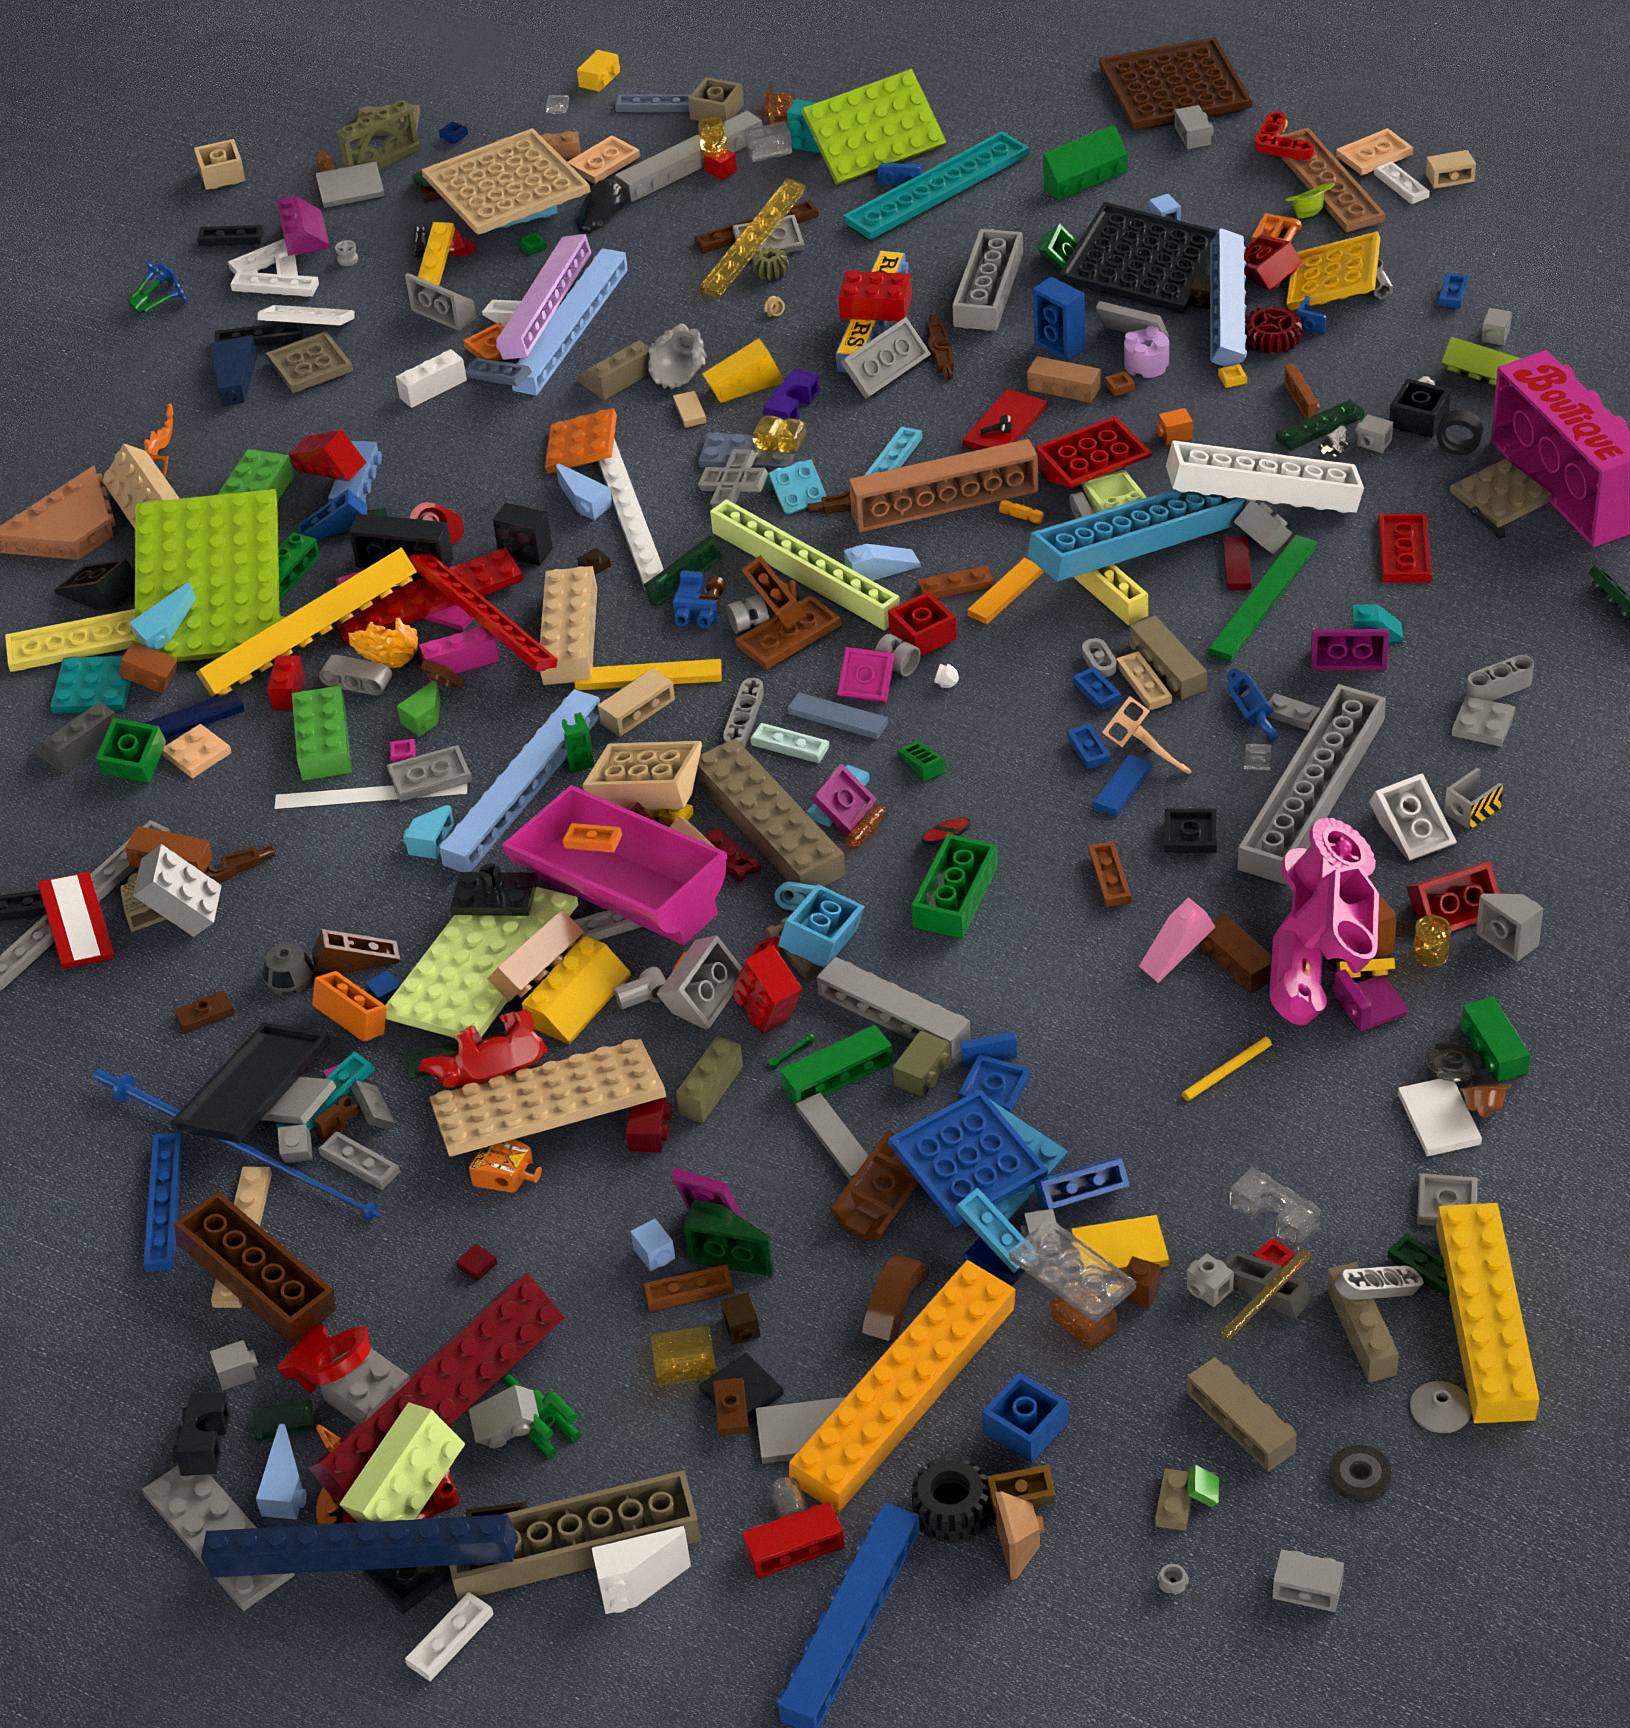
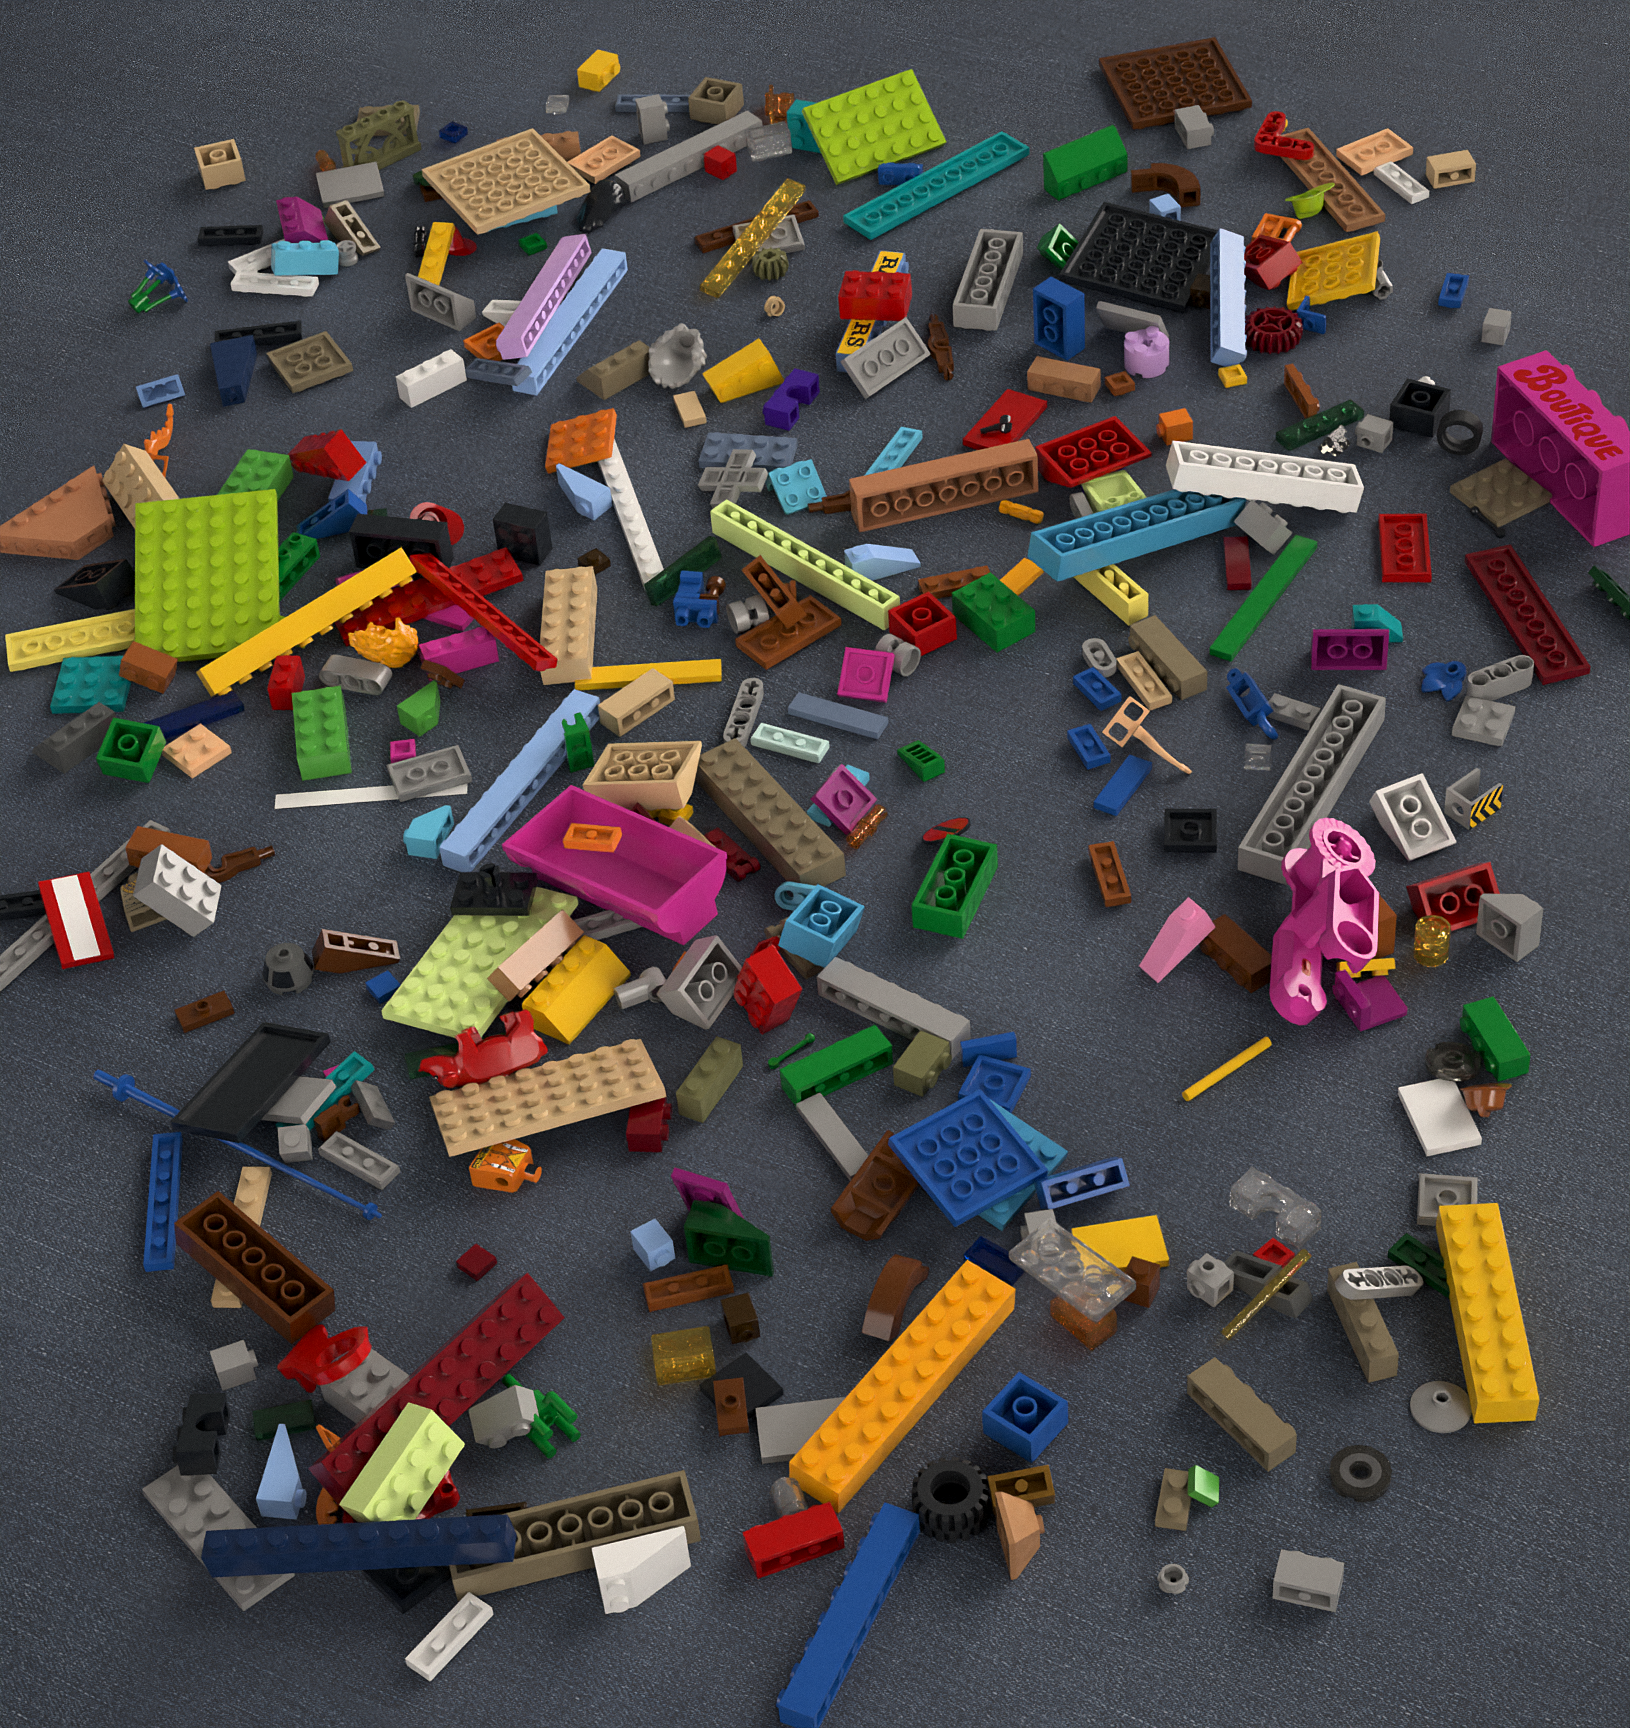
(160, 391): none -> medium blue slope
(162, 620): medium azure slope -> none
(304, 258): none -> medium azure brick
(306, 315): white tile -> none
(347, 225): none -> dark tan slope
(349, 1006): orange brick -> none
(651, 119): none -> light grey brick
(712, 136): clear yellow wheel -> none
(779, 434): clear yellow brick -> none
(946, 676): white plate -> none
(990, 1225): dark azure plate -> none
(993, 612): none -> green brick
(1170, 179): none -> reddish brown arch
(1441, 677): none -> blue plate
(1475, 360): lime slope -> none
(1527, 614): none -> dark red plate

